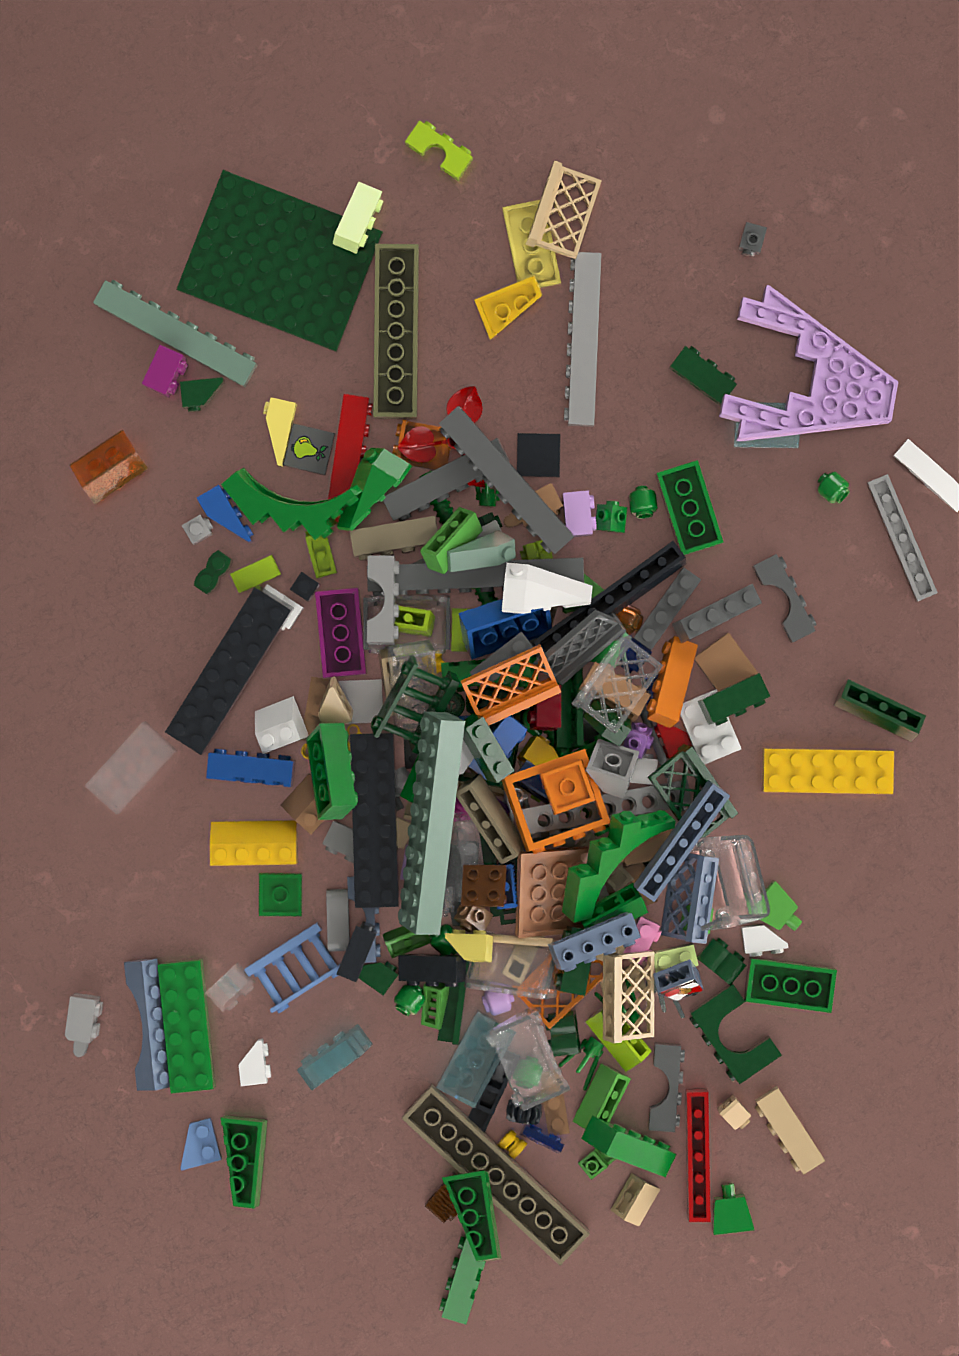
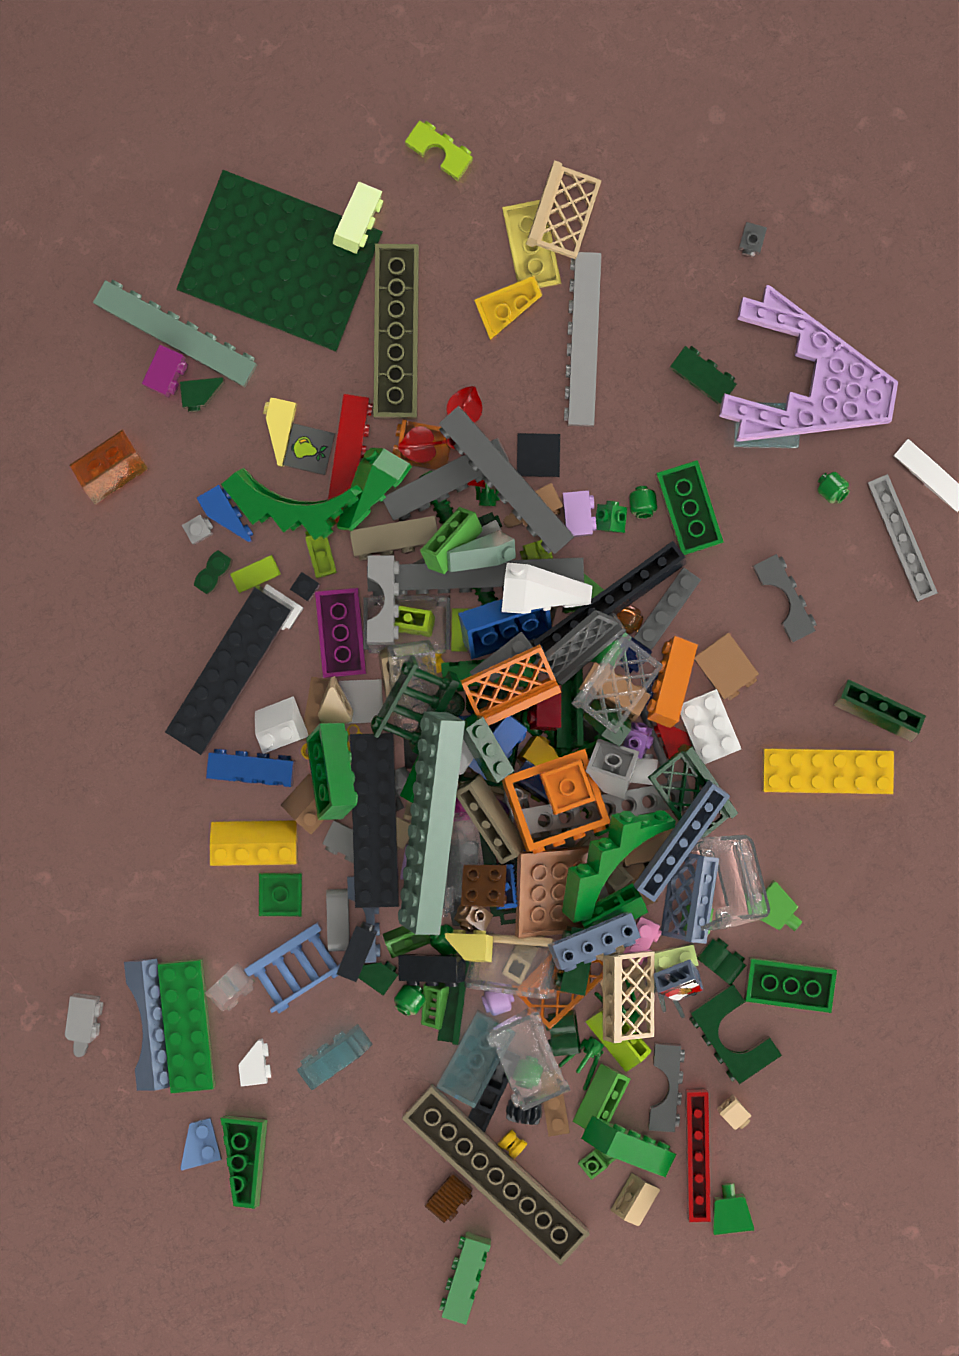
(131, 768): clear brick -> none
(475, 1211): green wedge -> none
(534, 1134): clear blue plate -> none
(716, 613): dark grey brick -> none
(734, 700): dark green brick -> none
(759, 939): white slope -> none
(790, 1131): tan brick -> none

